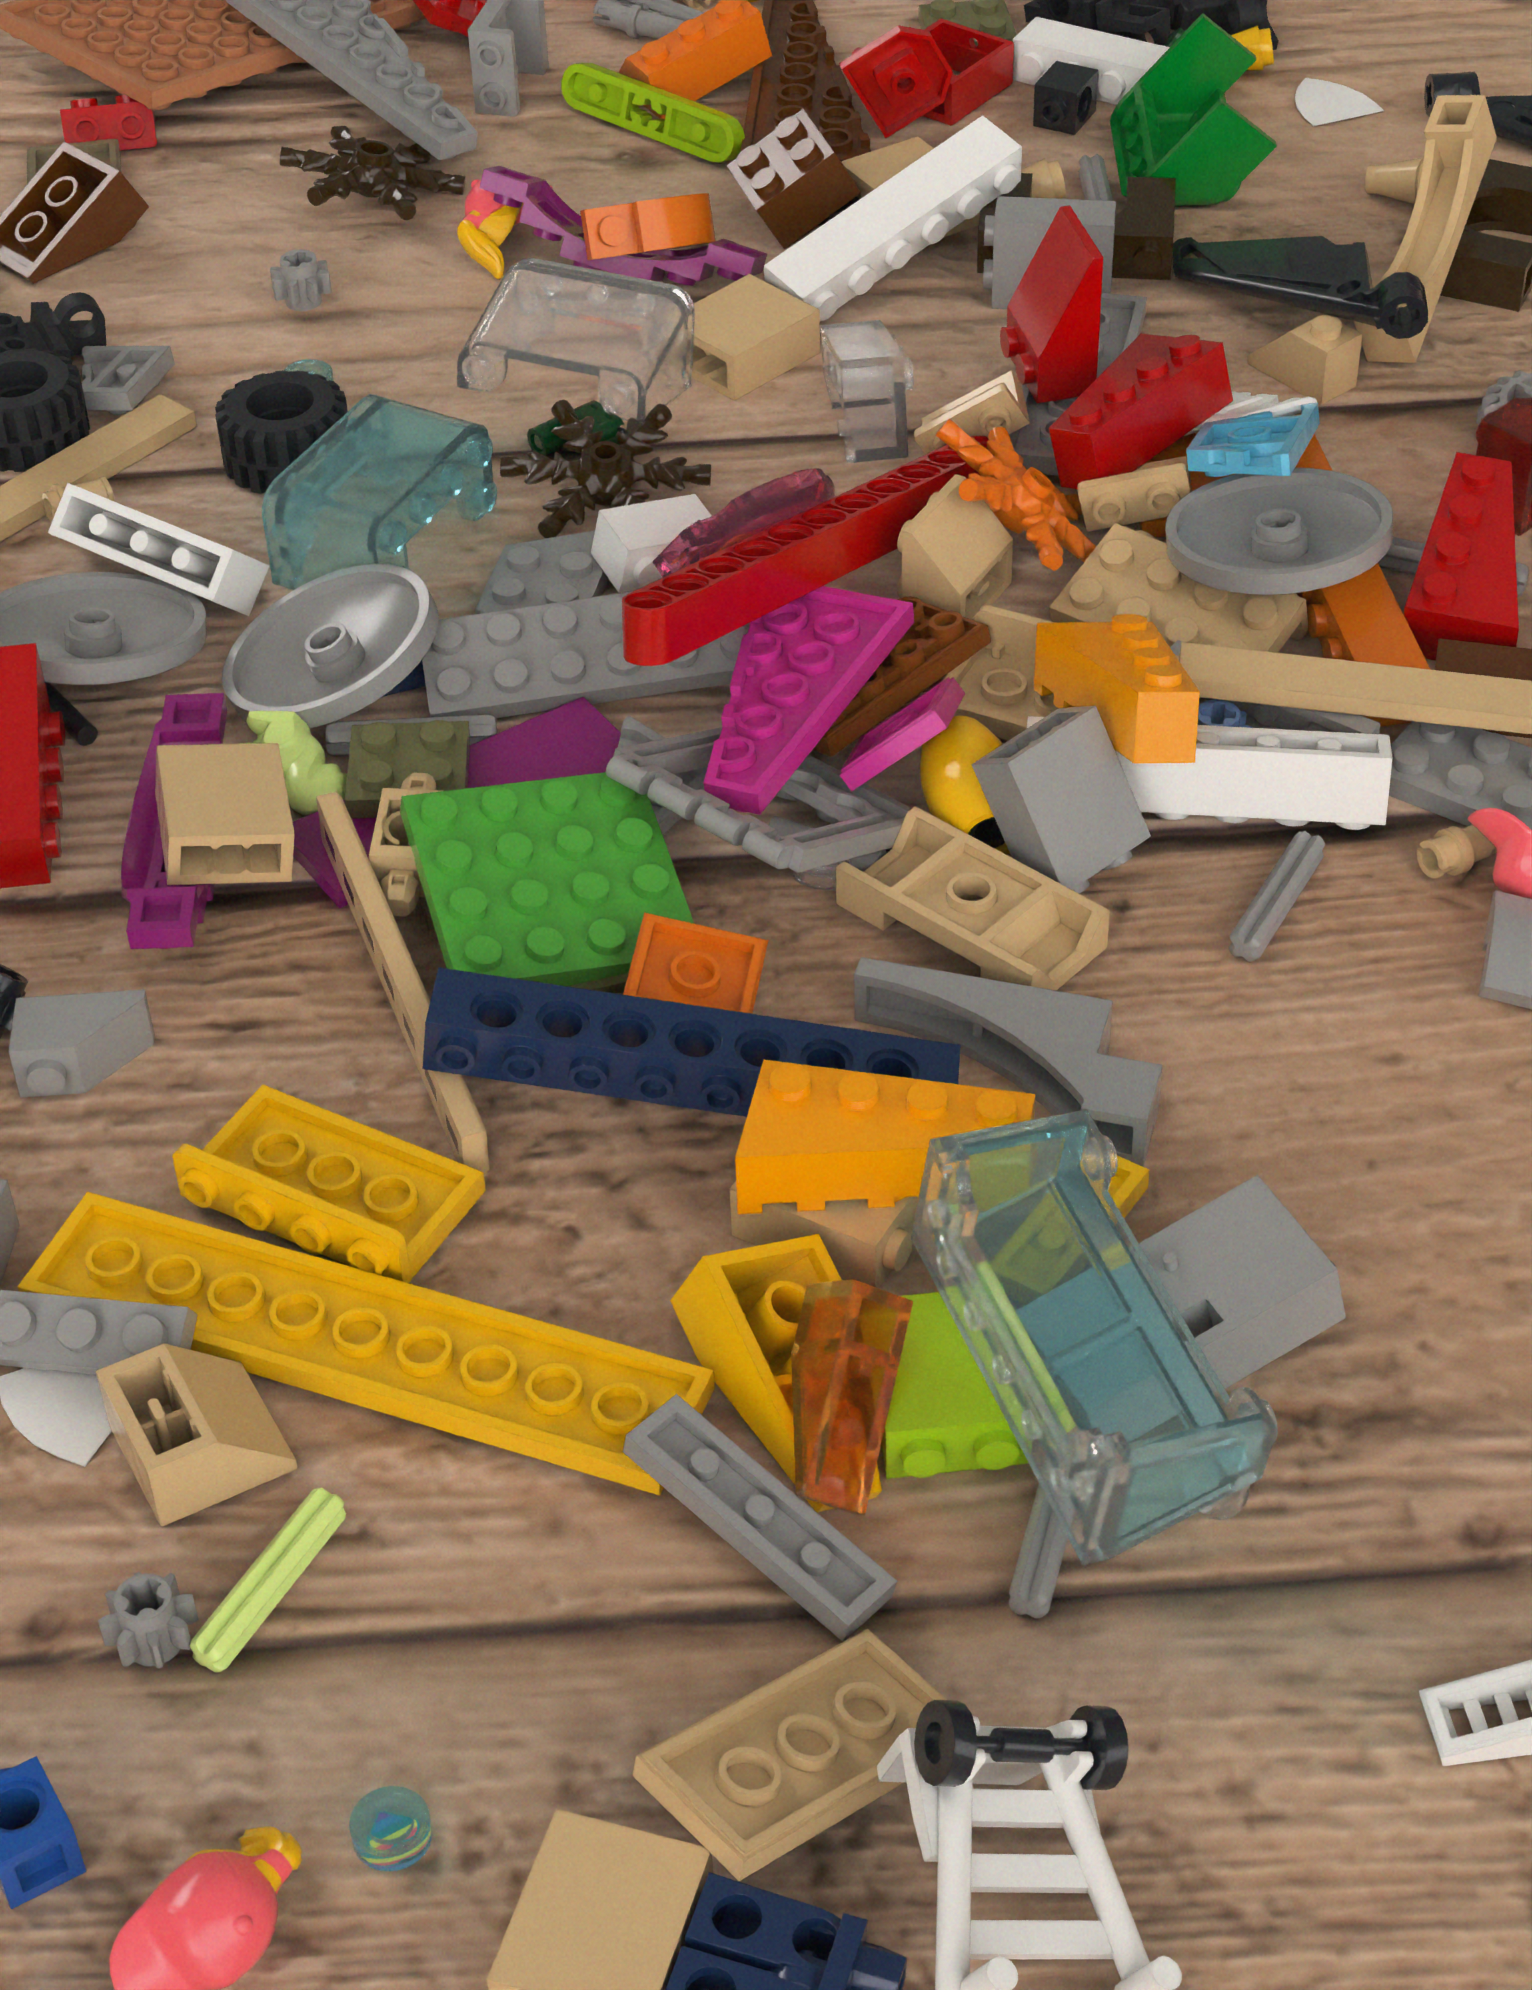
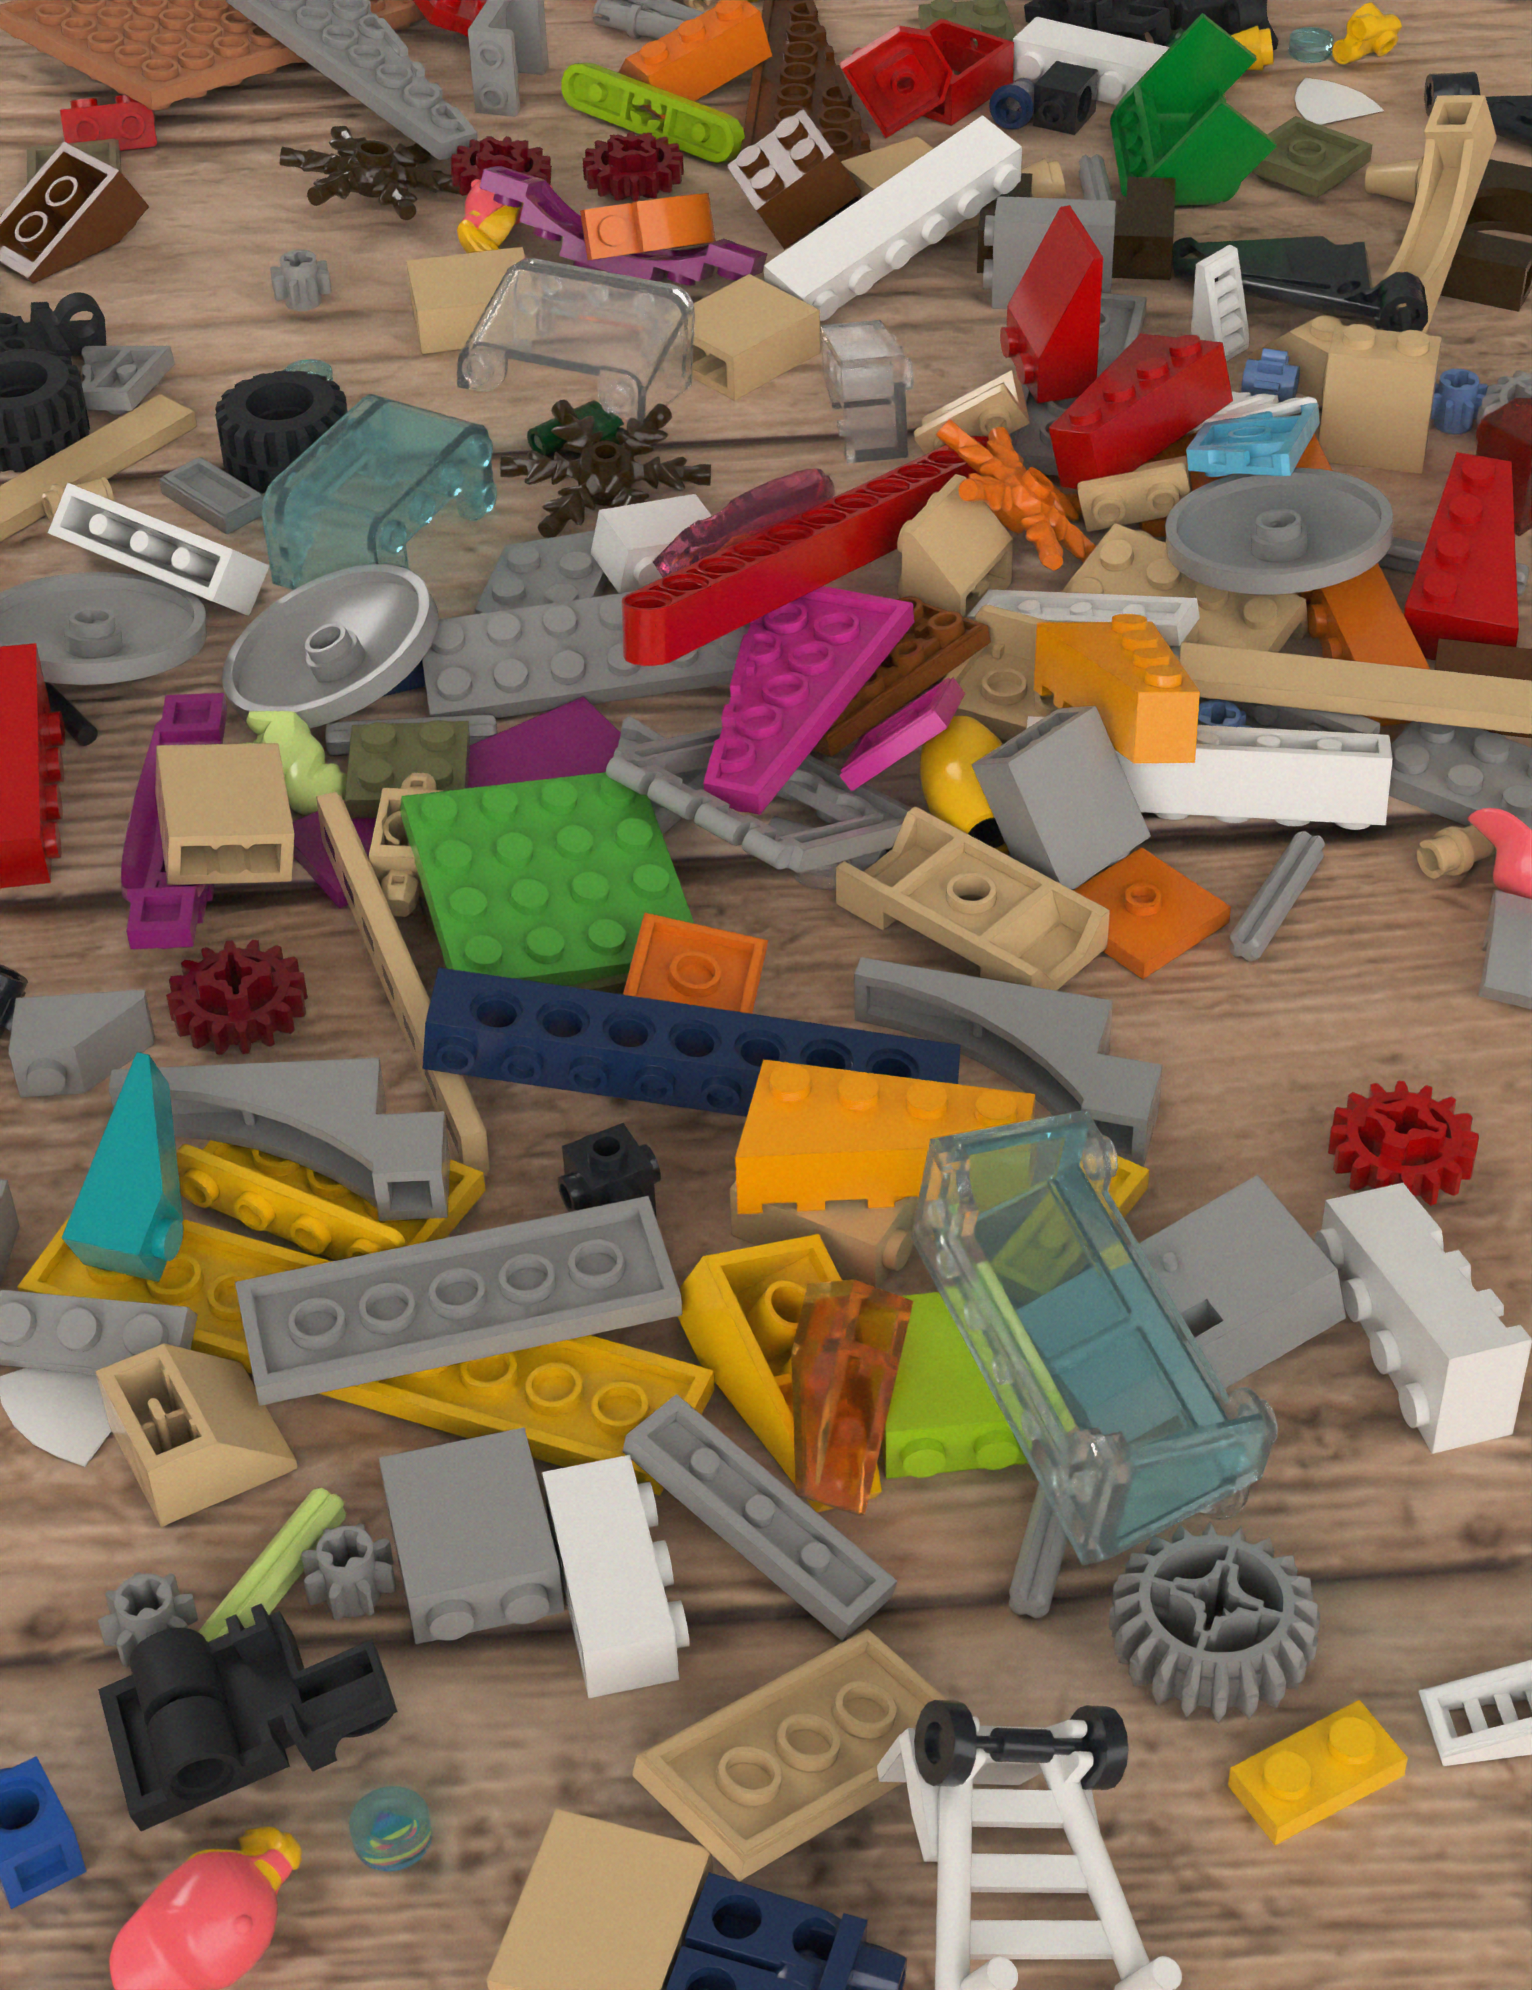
(131, 1196): none -> teal slope
(212, 495): none -> light grey tile
(225, 1710): none -> black plate
(237, 997): none -> dark red gear
(322, 1118): none -> light grey arch
(348, 1571): none -> light grey gear
(452, 294): none -> tan brick
(456, 1299): none -> light grey plate
(471, 1536): none -> light grey brick
(489, 152): none -> dark red gear
(607, 1170): none -> black brick
(614, 1576): none -> white brick
(633, 166): none -> dark red gear
(1013, 104): none -> dark blue cone
(1153, 911): none -> orange plate
(1171, 615): none -> white plate
(1220, 305): none -> white slope
(1248, 1652): none -> light grey gear
(1271, 375): none -> medium blue gear
(1311, 44): none -> clear light blue tile
(1312, 157): none -> olive plate
(1317, 1772): none -> yellow plate
(1367, 33): none -> yellow plate
(1379, 397): none -> tan brick
(1403, 1141): none -> red gear
(1424, 1319): none -> white wedge
(1457, 401): none -> medium blue gear

